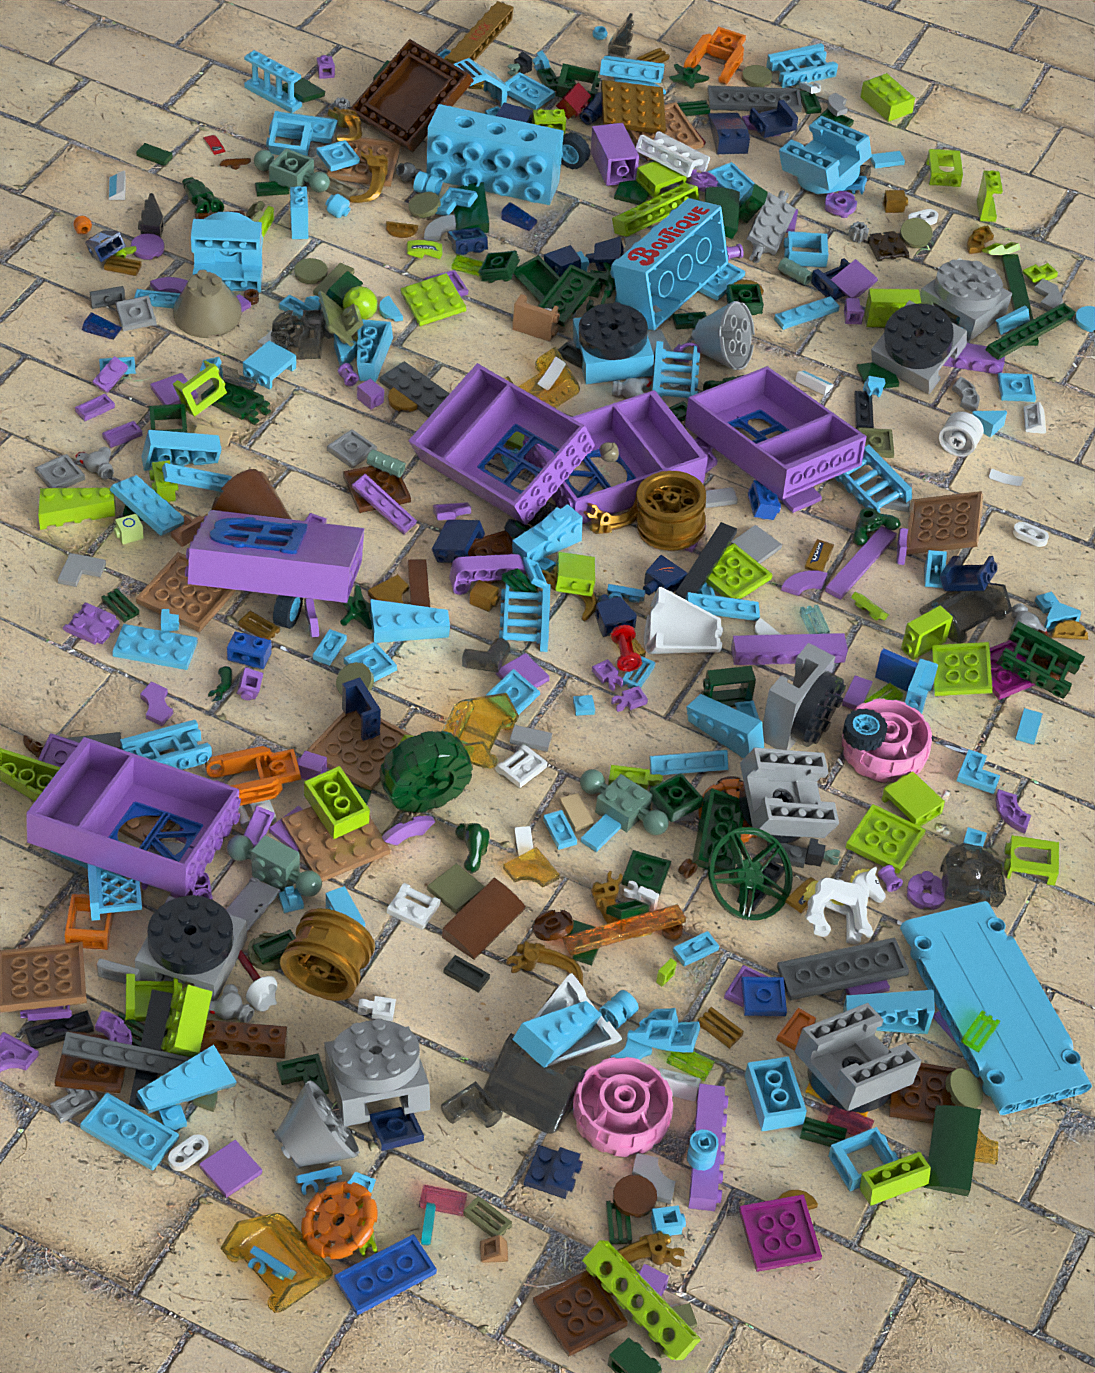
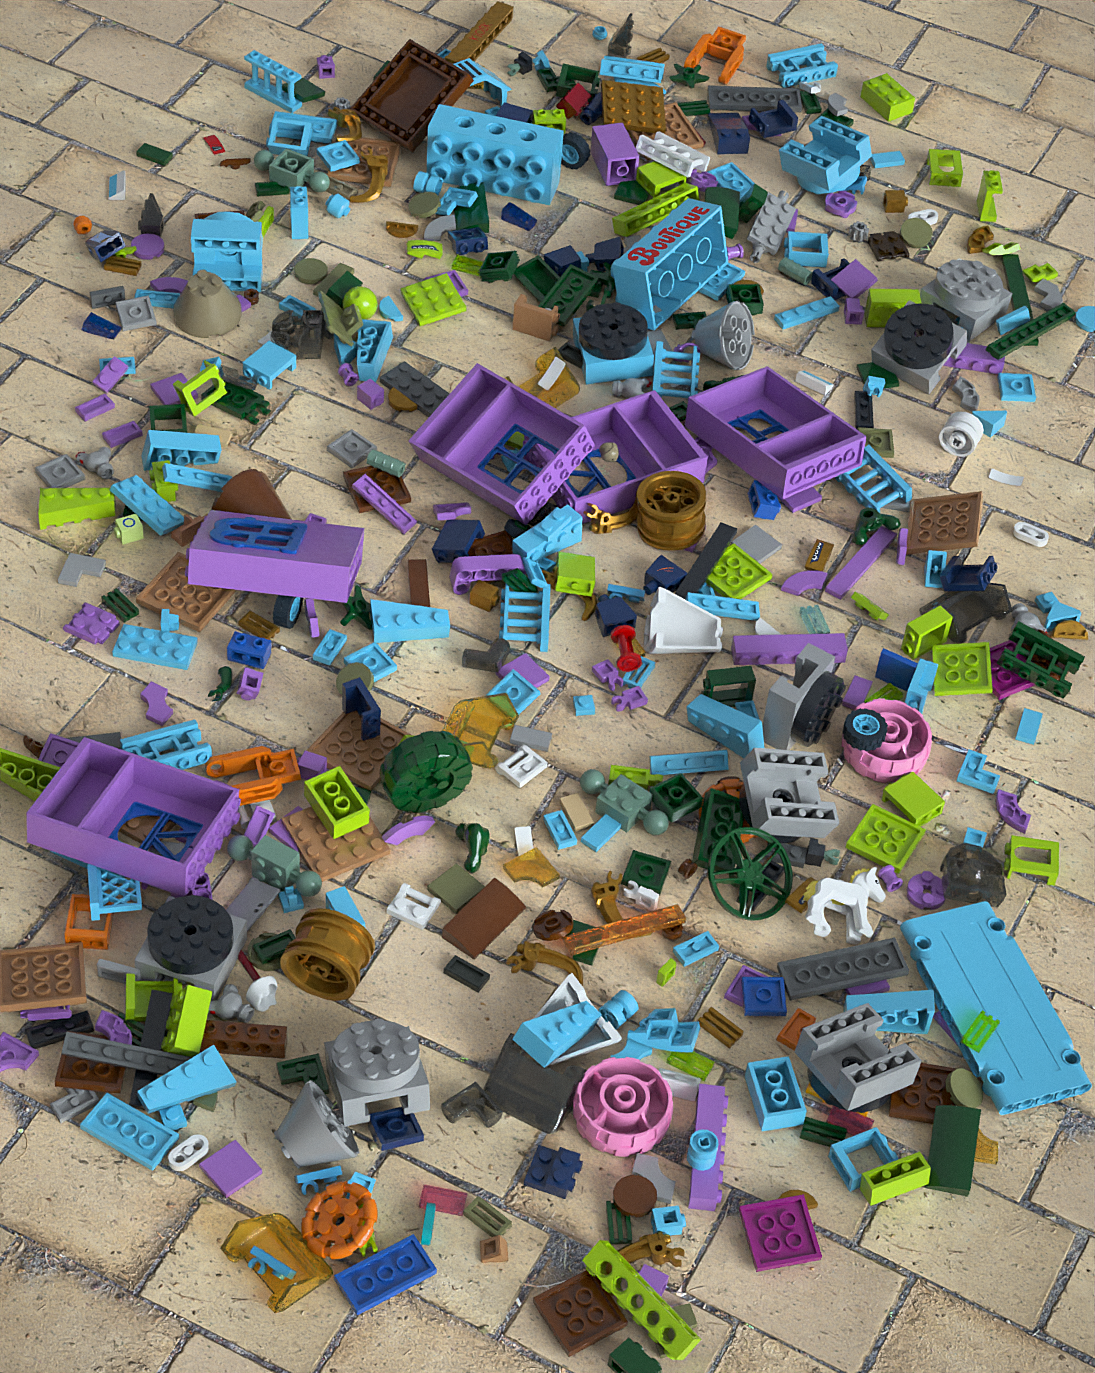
(201, 196): dark green piece -> none
(313, 301): medium azure tile -> none
(380, 1008): white plate -> none
(389, 590): pearl gold tile -> none
(407, 171): dark grey animal -> none
(529, 91): medium azure plate -> none
(627, 909): dark green tile -> none
(720, 497): light grey tile -> none
(757, 76): olive tile -> none
(1034, 418): white slope -> none

